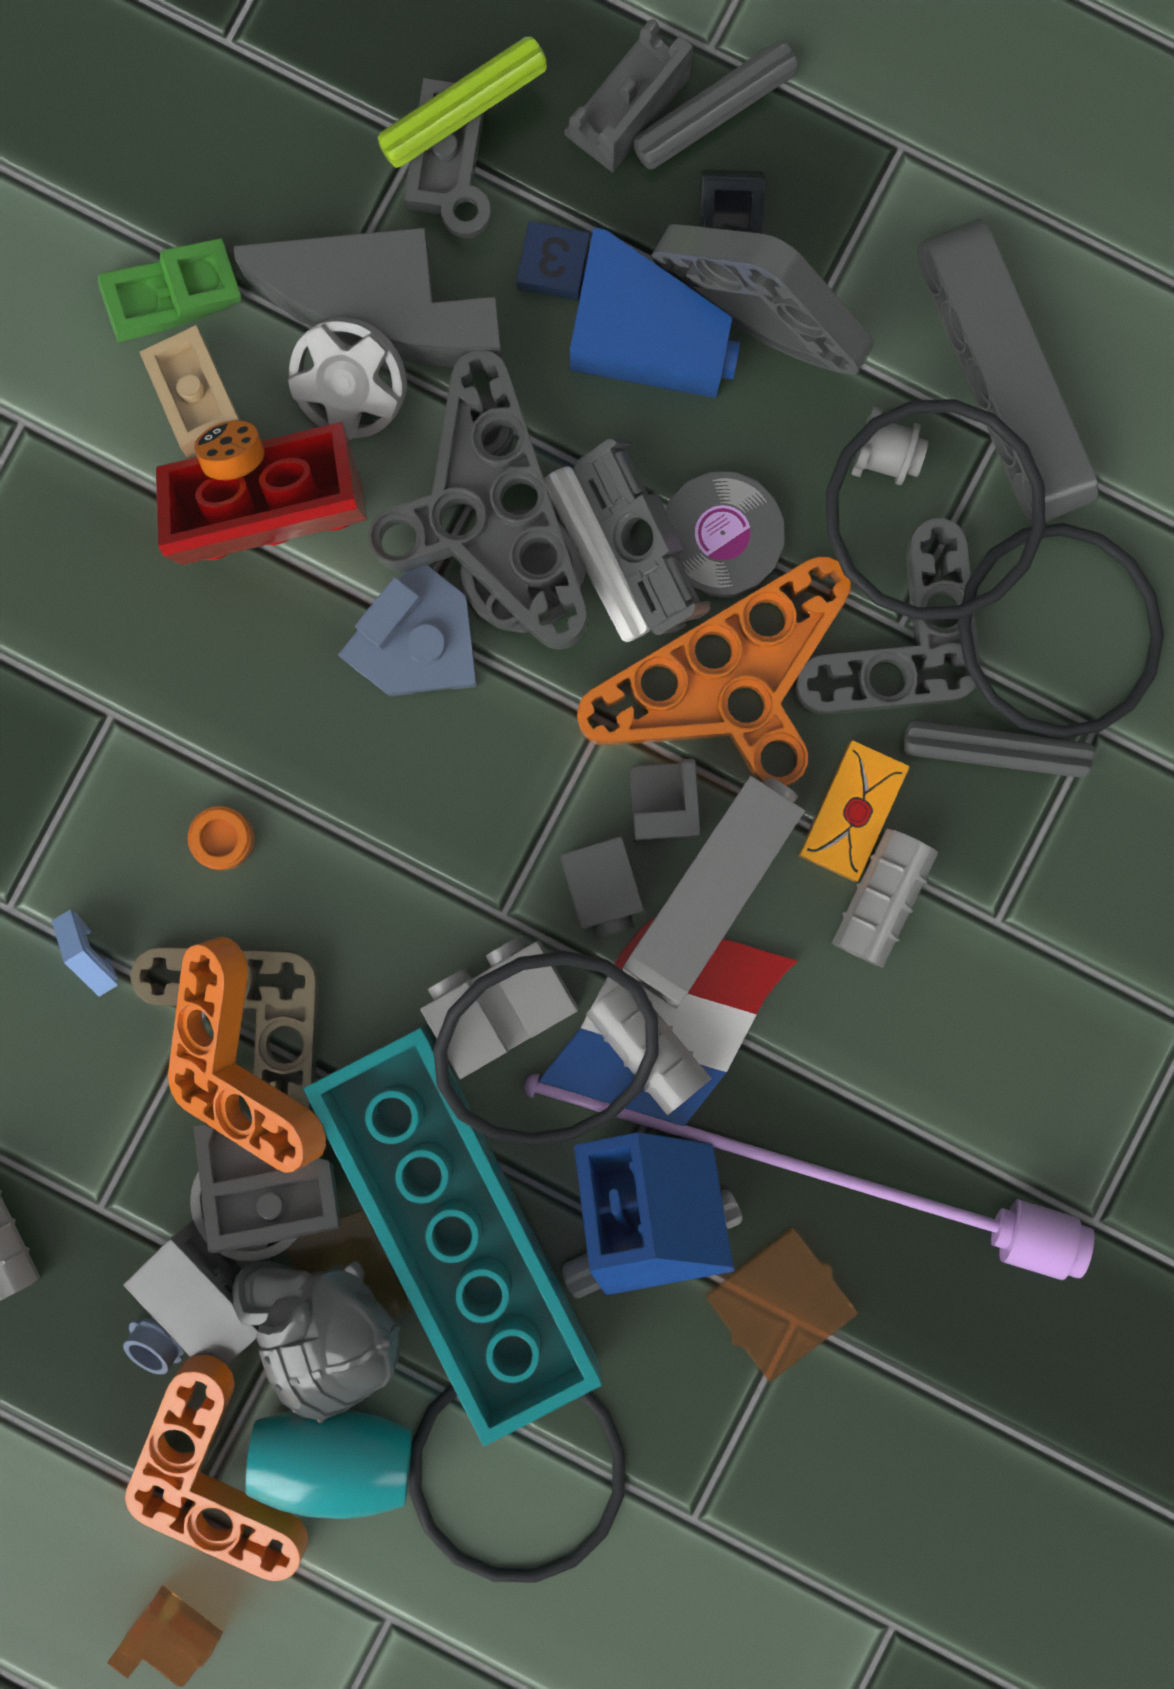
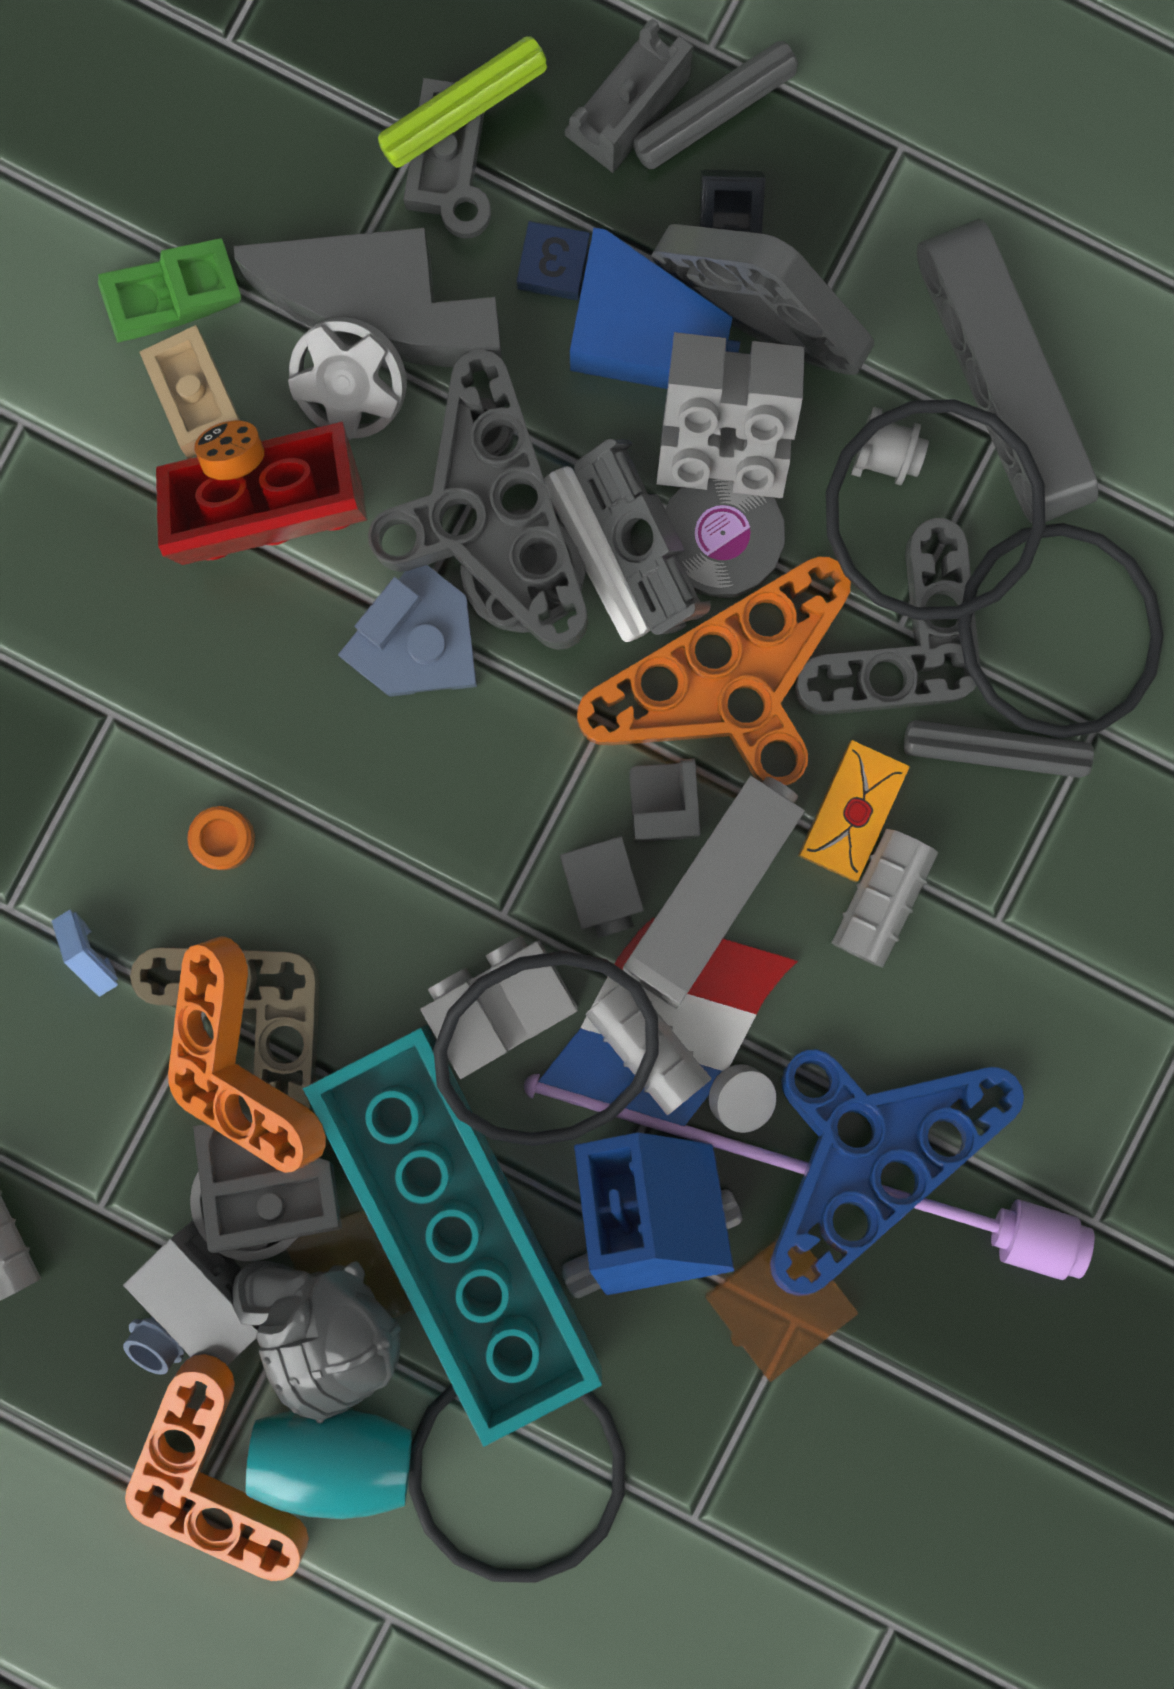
(168, 1638): clear orange panel -> none
(730, 415): none -> light grey brick
(742, 1098): none -> light grey tile
(899, 1134): none -> blue beam

